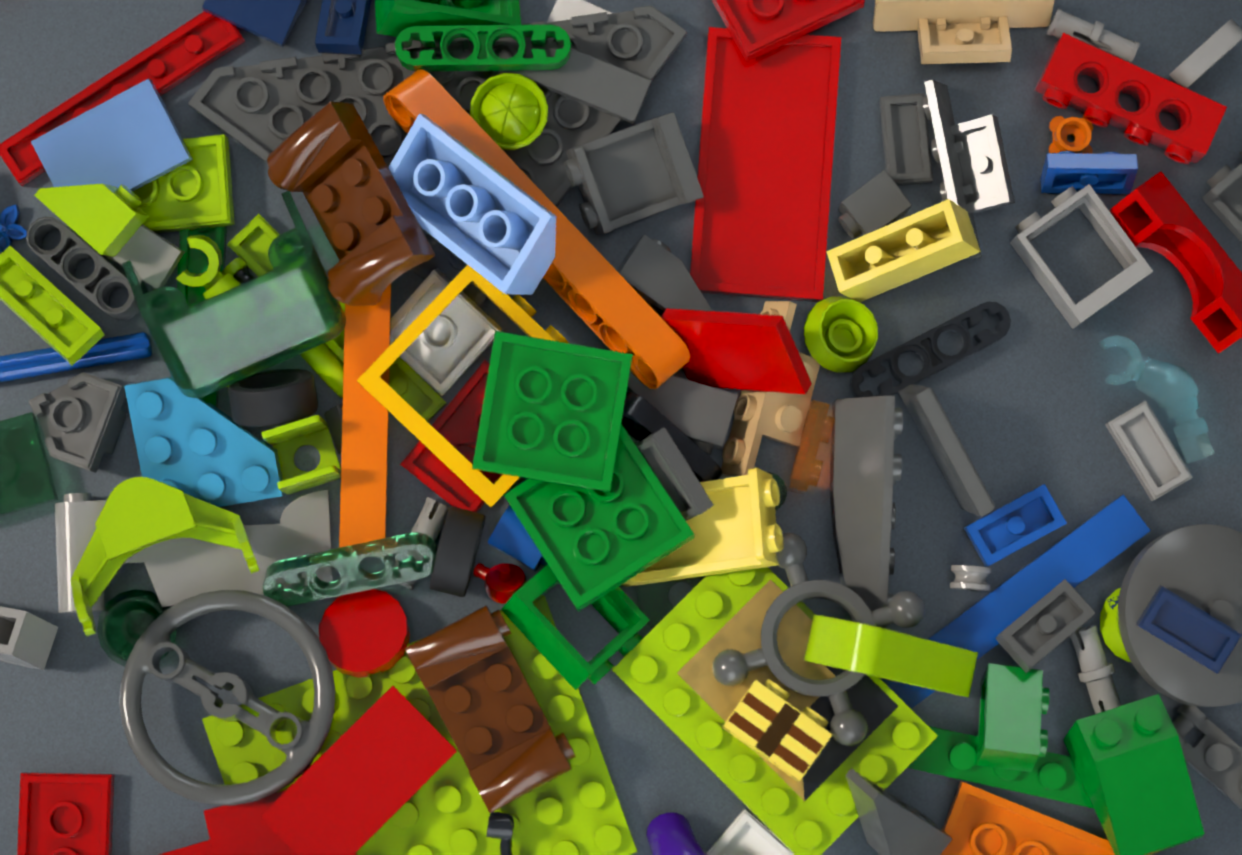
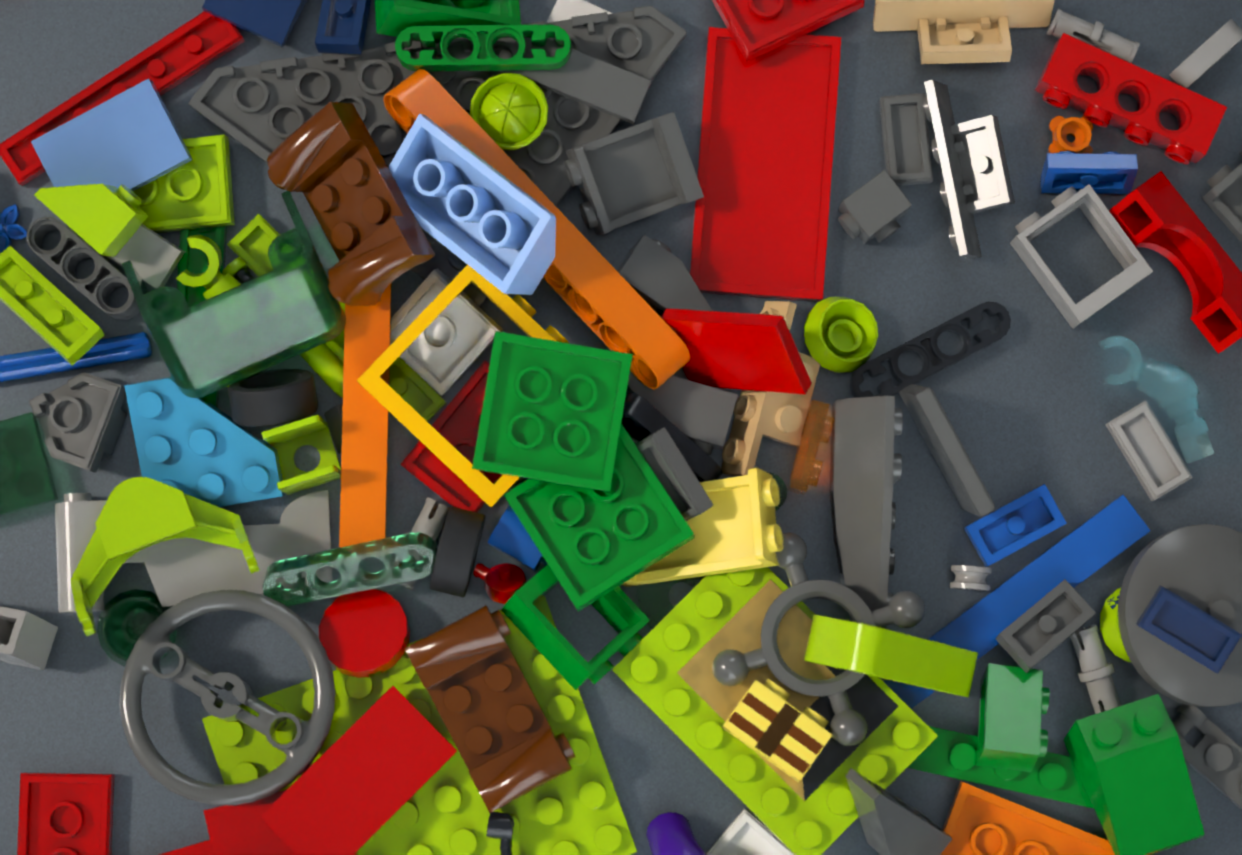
(903, 251): light yellow brick -> none

